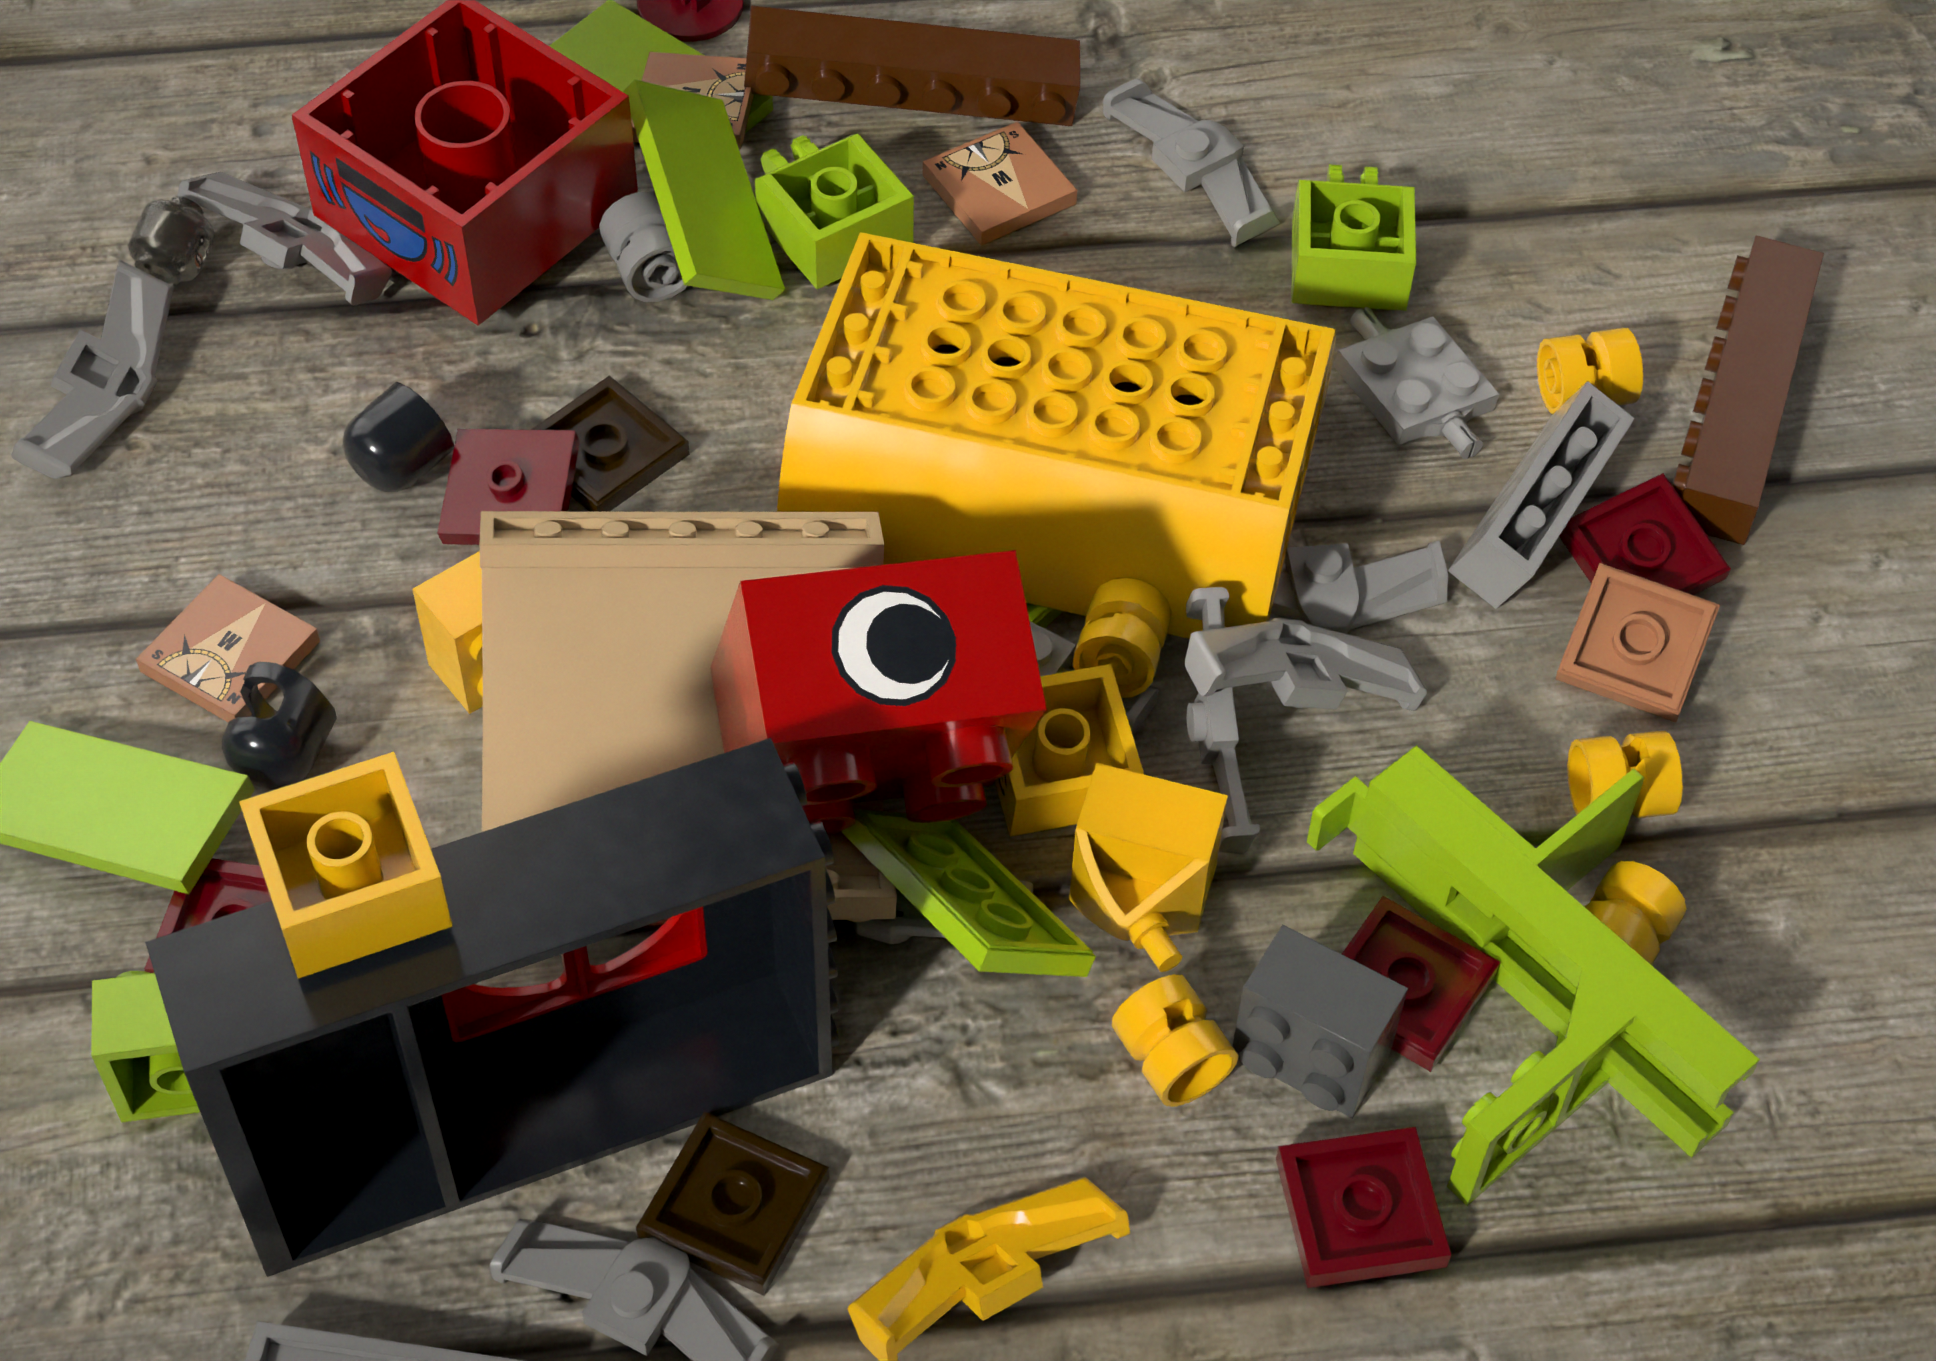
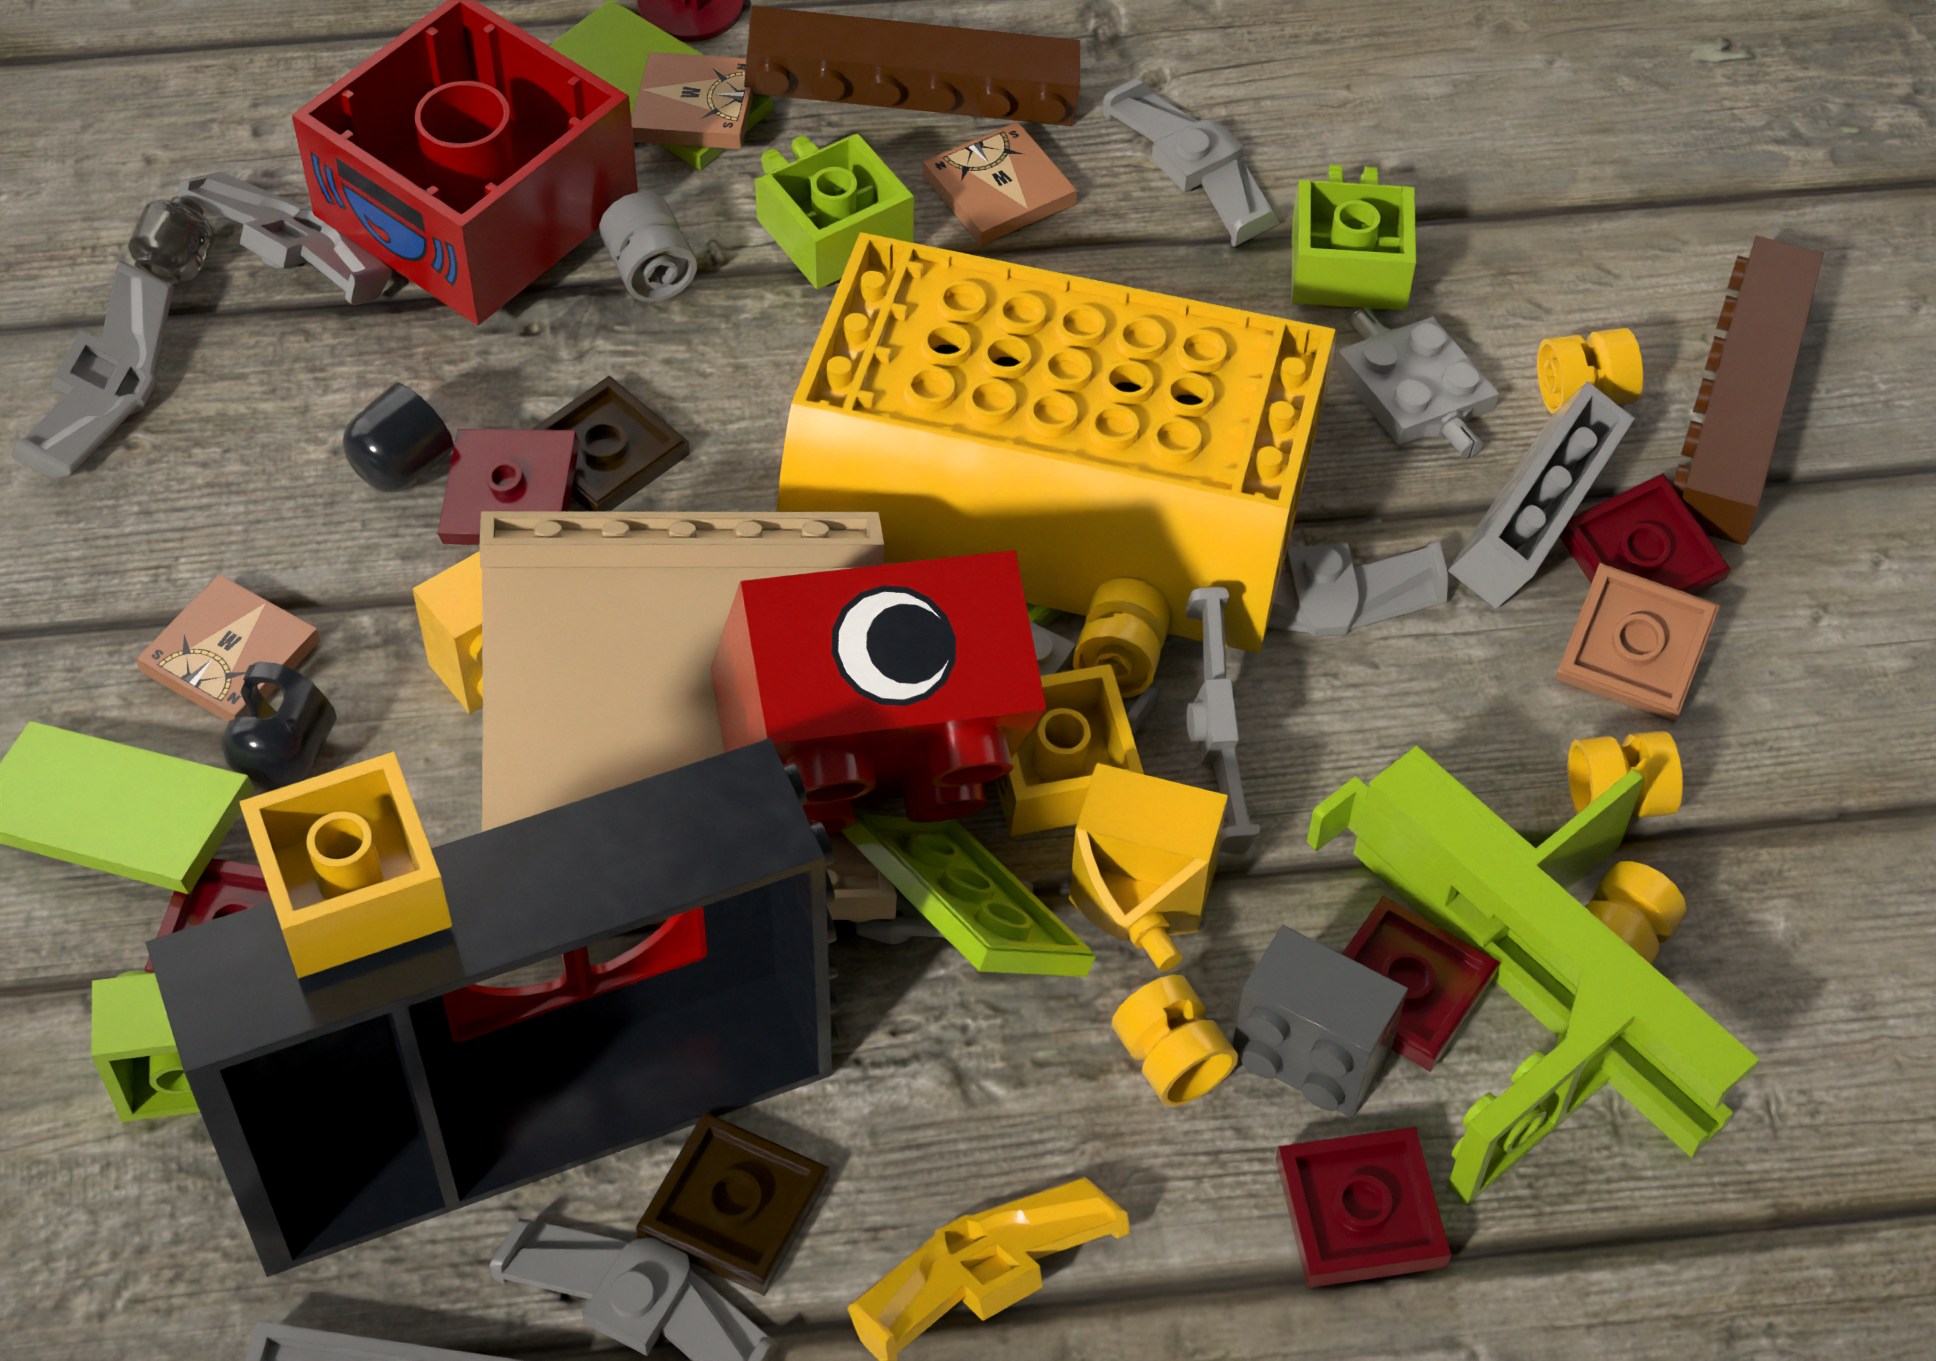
(703, 191): lime tile -> none
(1302, 662): light grey plate -> none

